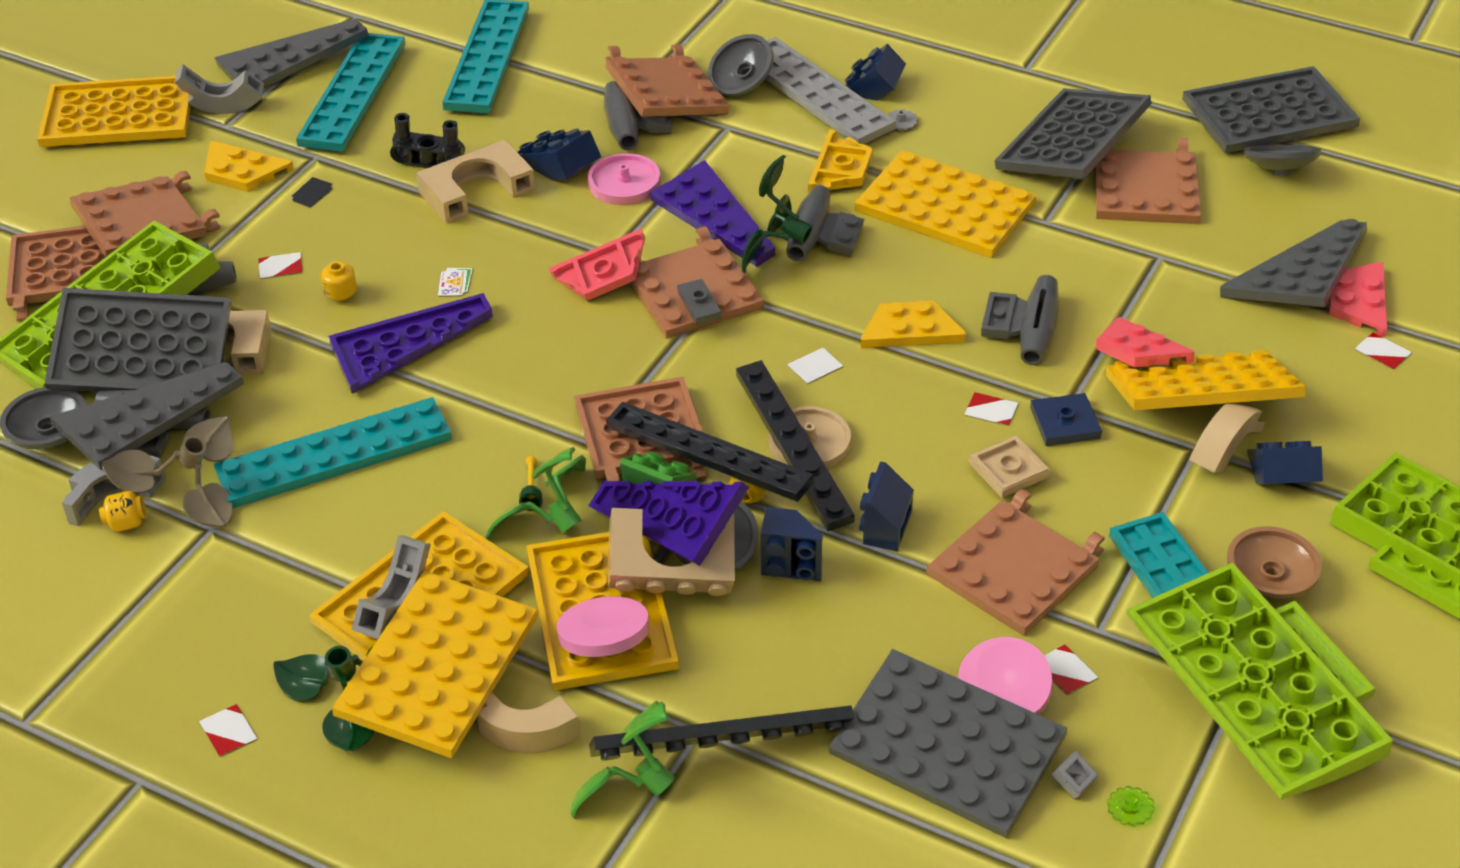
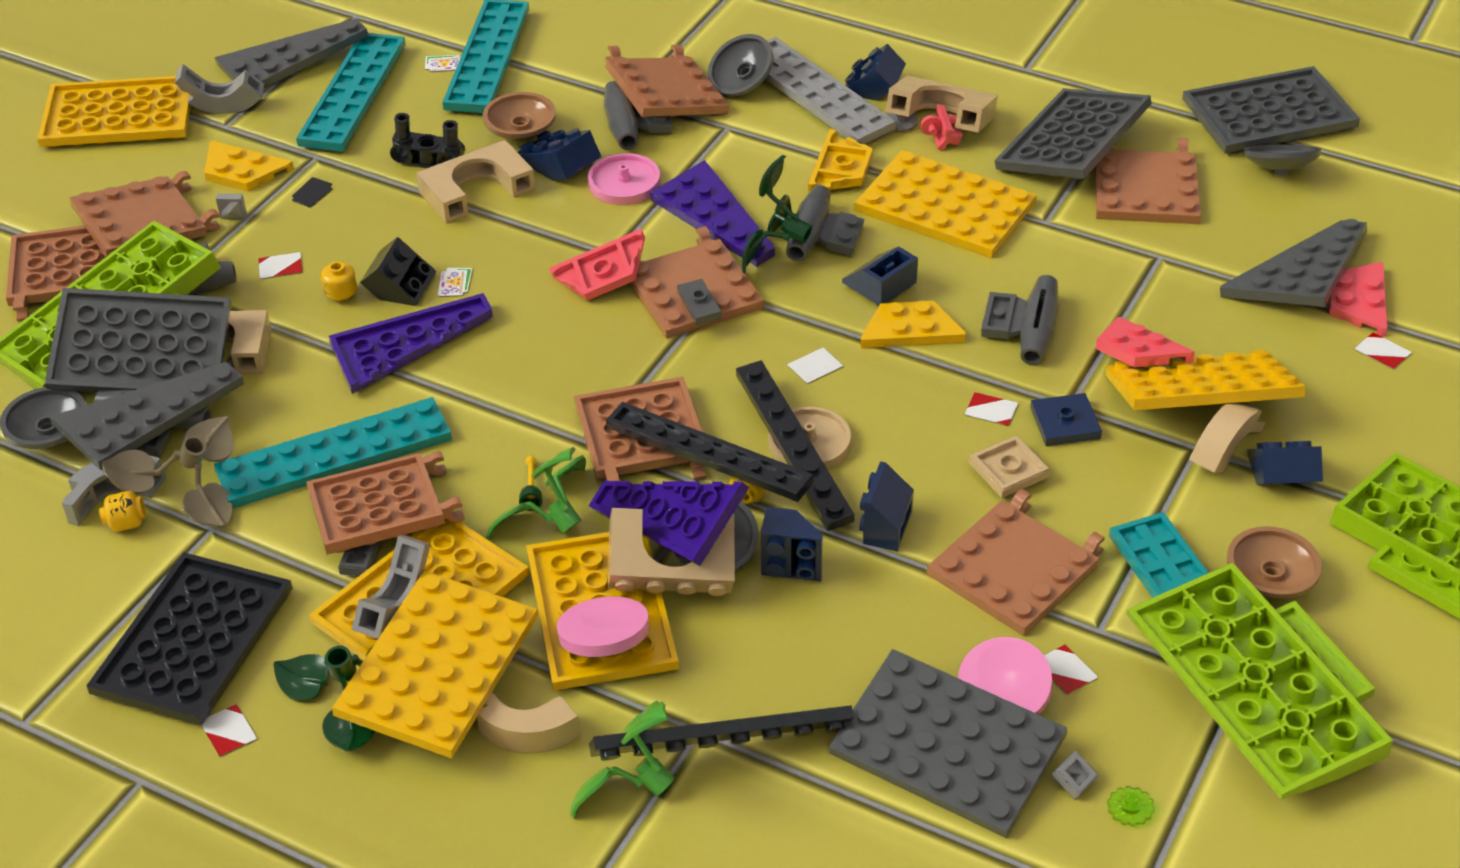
(190, 638): none -> black plate
(231, 206): none -> light grey tile
(359, 559): none -> dark grey plate
(380, 502): none -> nougat plate
(398, 274): none -> black slope
(442, 63): none -> sticker
(519, 115): none -> medium nougat dish
(653, 468): bright green slope -> none
(884, 275): none -> dark blue slope
(942, 128): none -> coral hips
(972, 107): none -> tan arch

